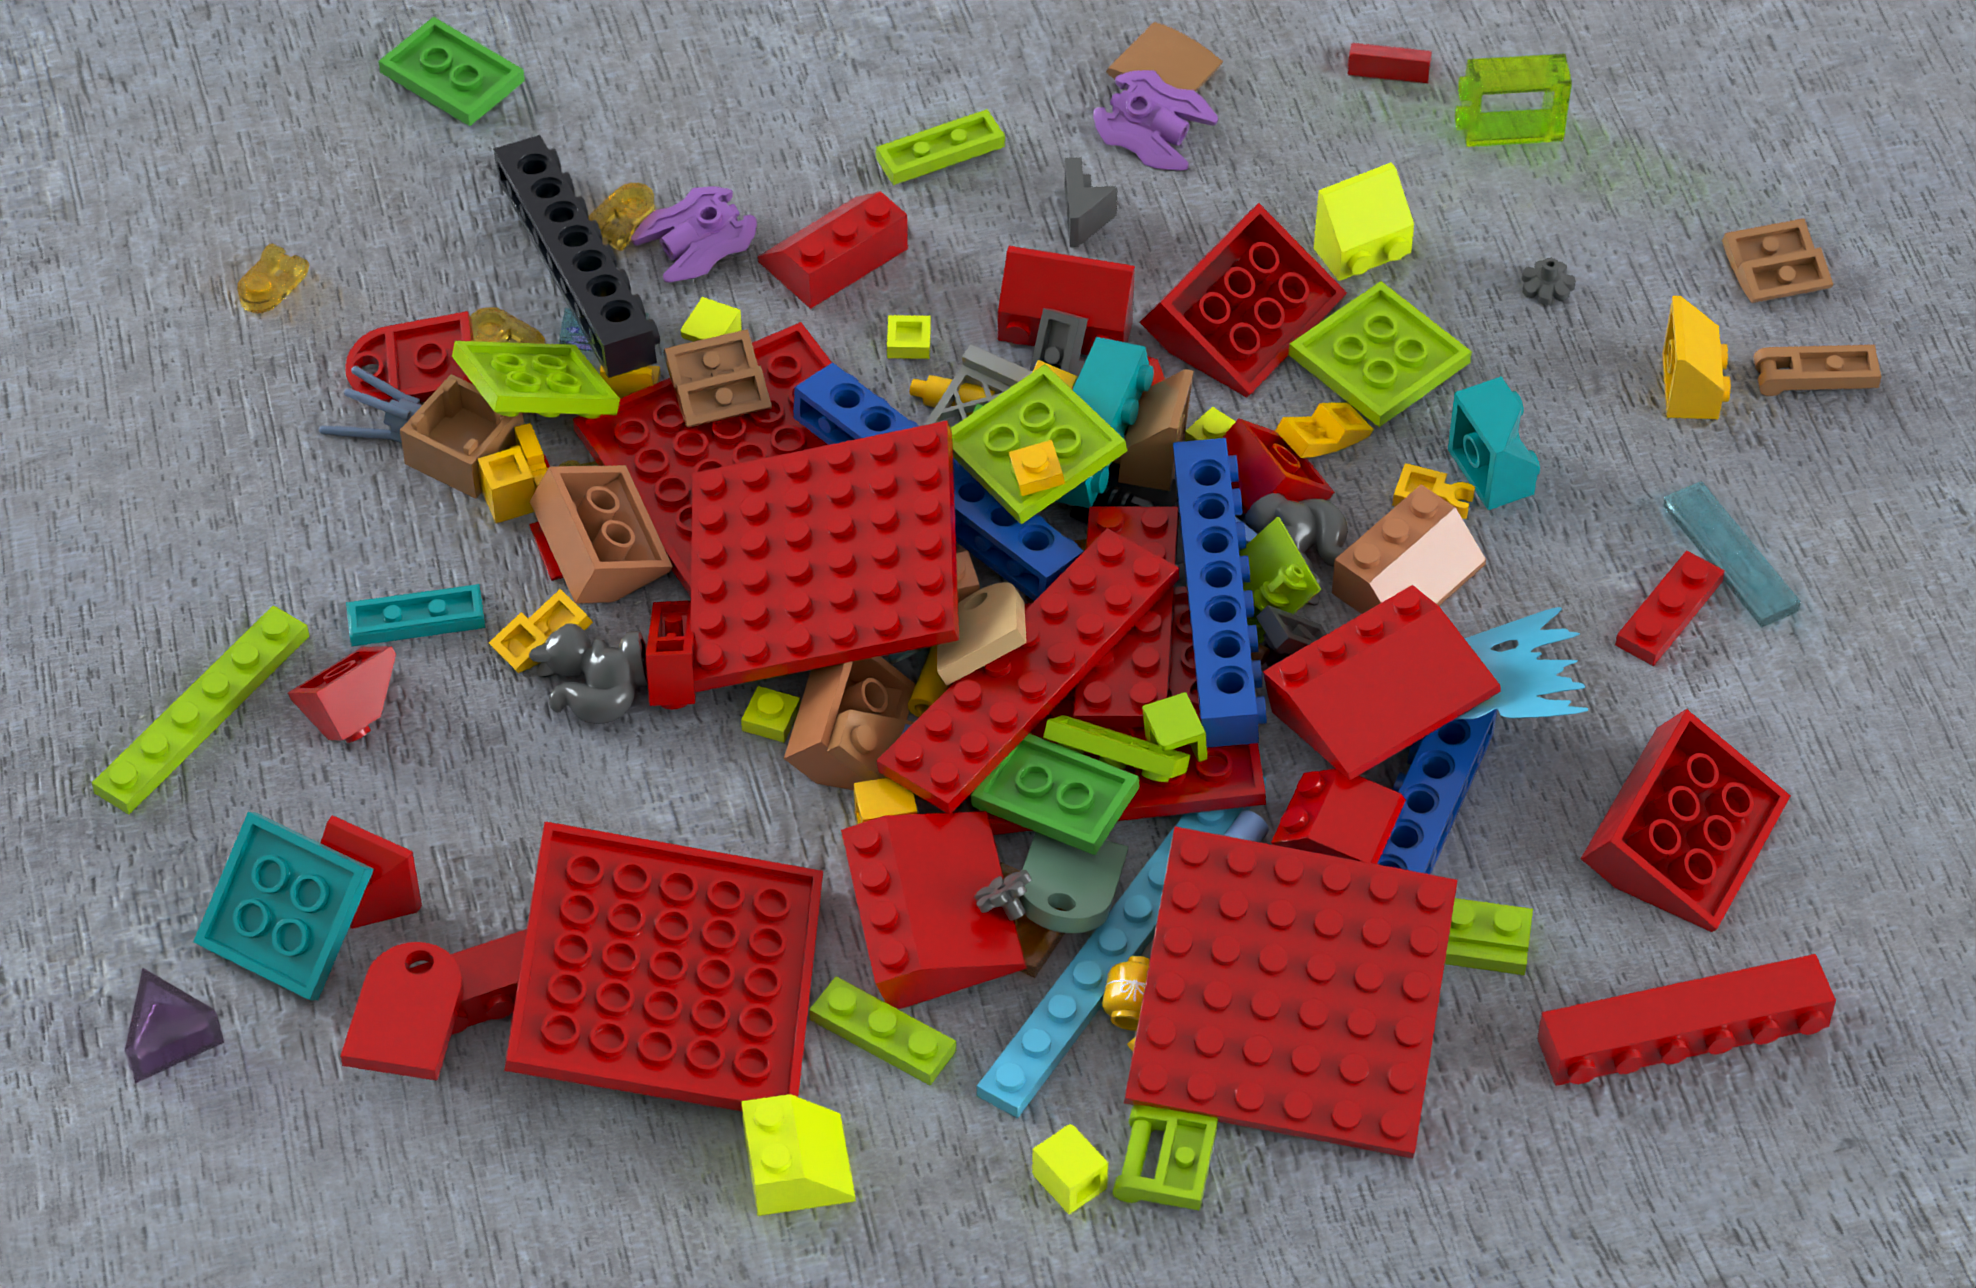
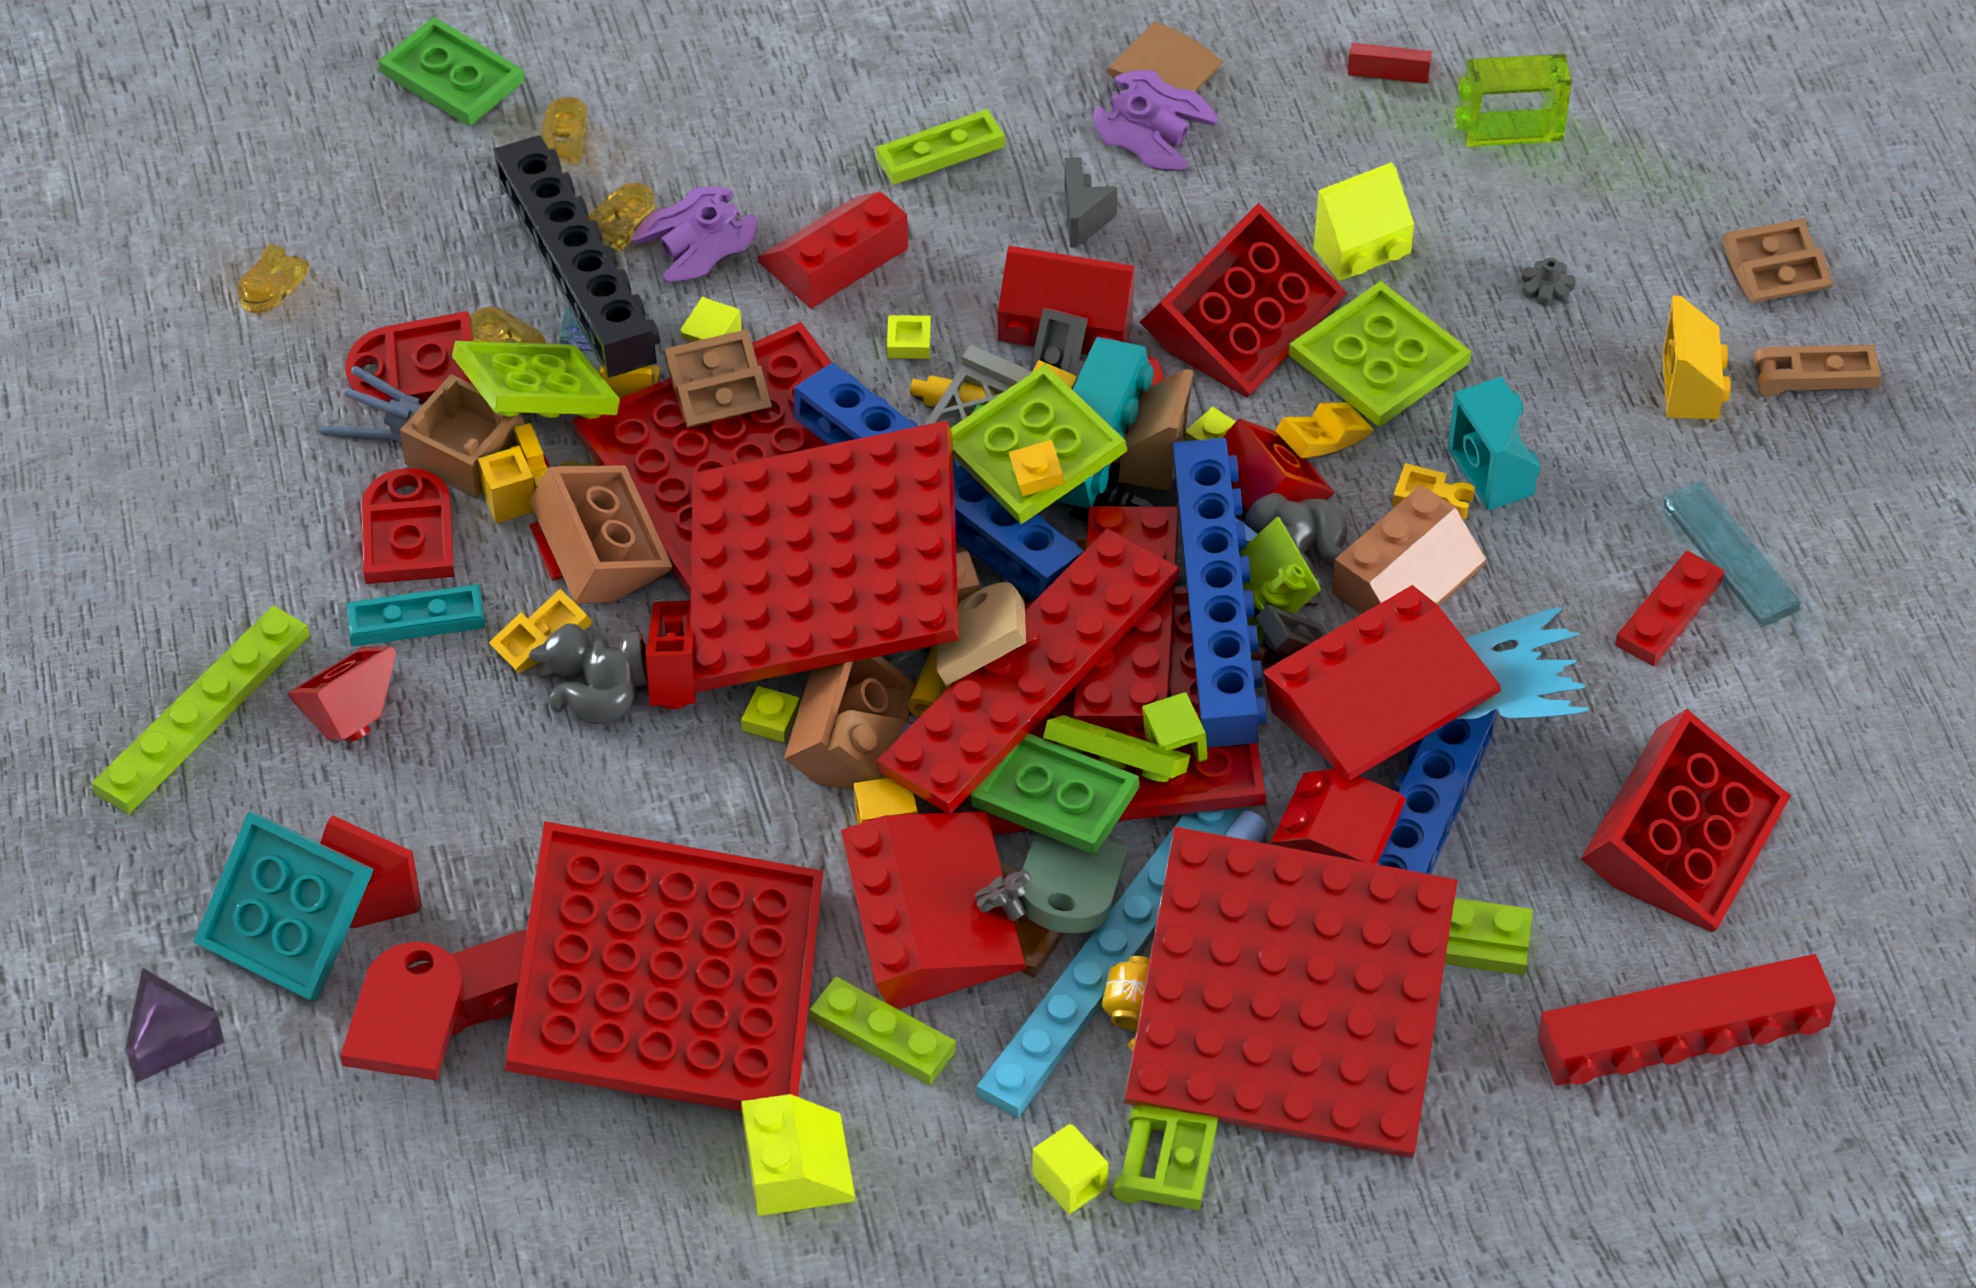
(408, 533): none -> red tile
(567, 119): none -> clear yellow plate

